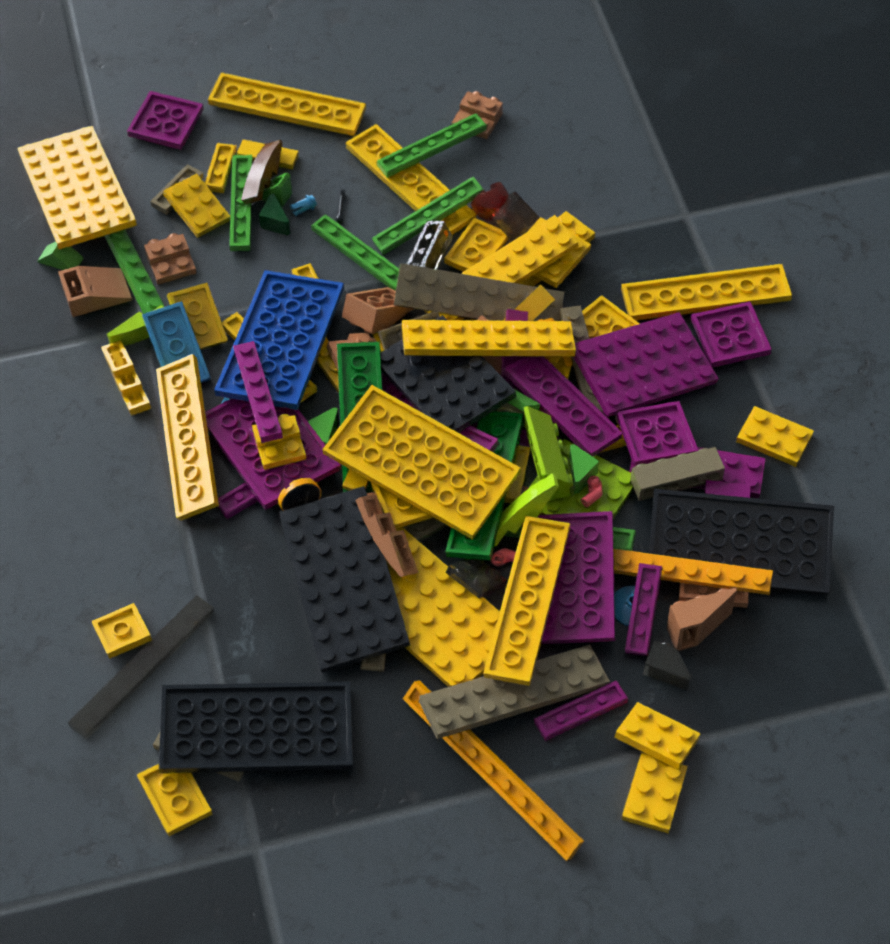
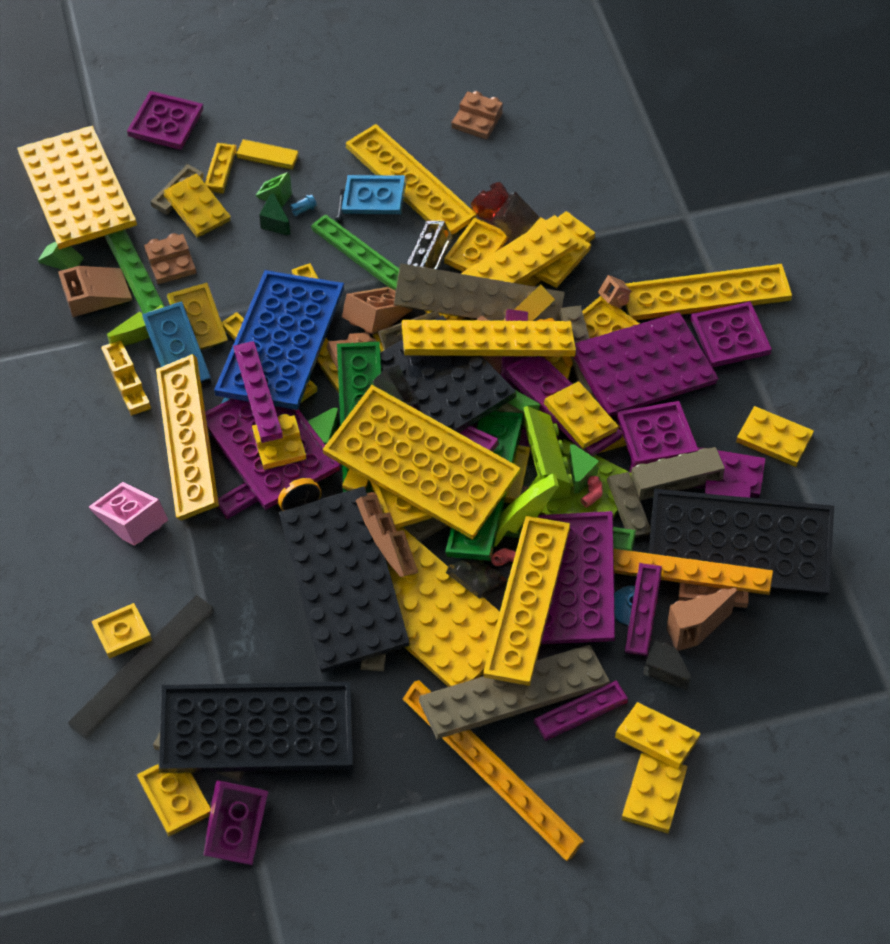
(130, 513): none -> bright pink slope
(234, 822): none -> magenta slope
(240, 212): bright green plate -> none
(260, 173): slope -> none
(287, 104): yellow plate -> none
(374, 194): none -> dark azure plate
(395, 383): none -> clear smoke brick
(431, 145): bright green tile -> none
(433, 211): bright green tile -> none
(580, 414): none -> yellow plate
(619, 295): none -> nougat brick
(628, 504): none -> dark tan plate

